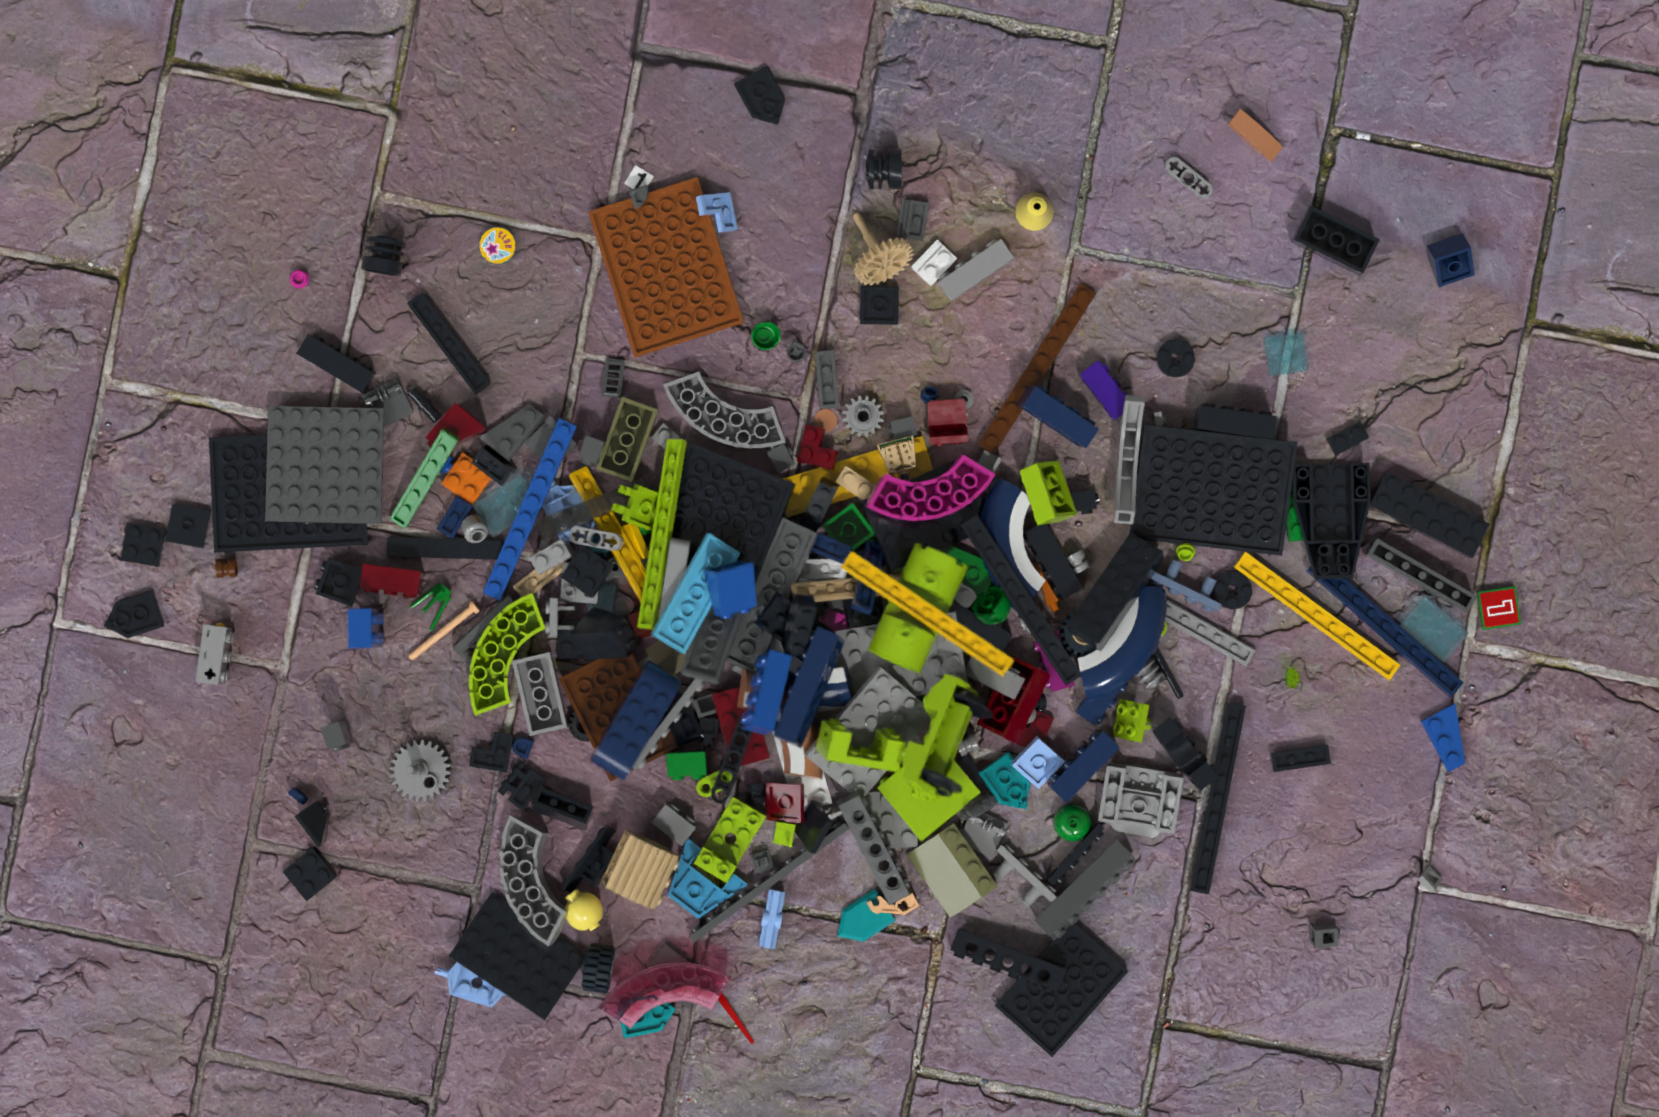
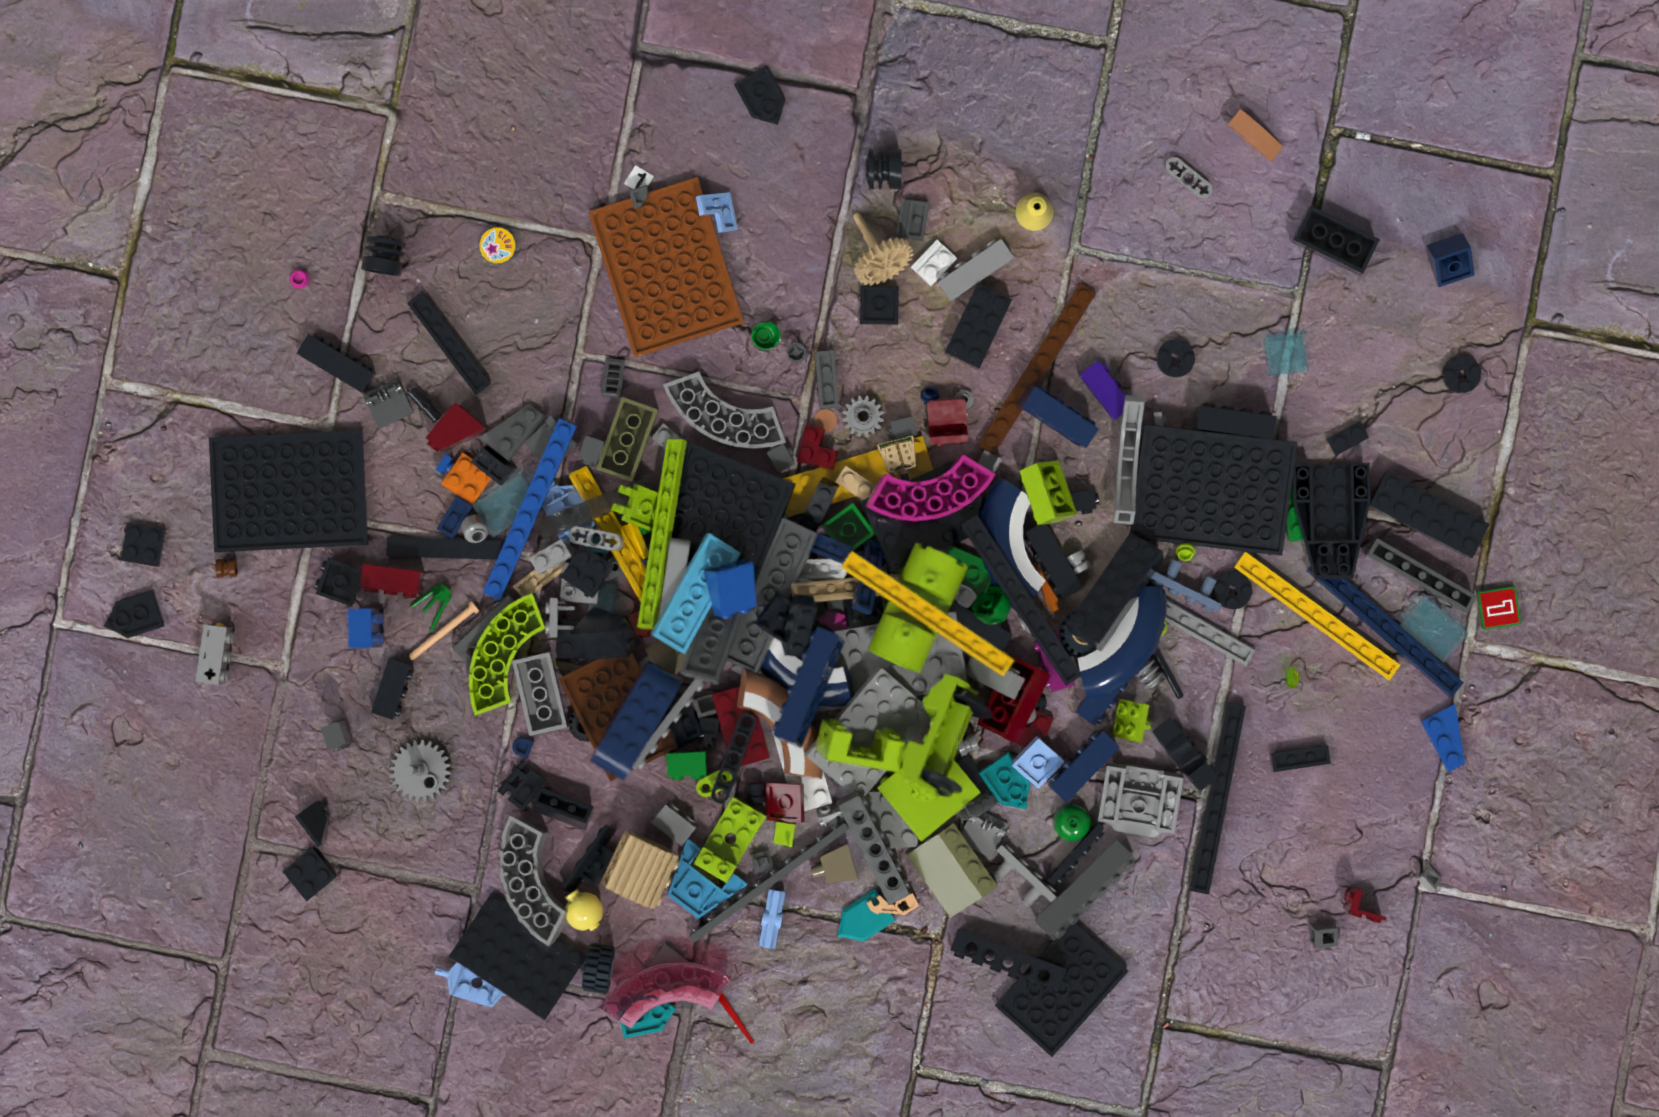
(188, 526): black plate -> none
(298, 795): dark blue tile -> none
(324, 464): dark grey plate -> none
(392, 689): none -> black brick
(424, 478): tile -> none
(496, 758): black plate -> none
(766, 692): blue brick -> none
(814, 827): black tile -> none
(836, 865): none -> dark tan torso
(978, 326): none -> black brick
(1352, 900): none -> dark red bracket
(1460, 363): none -> black plate

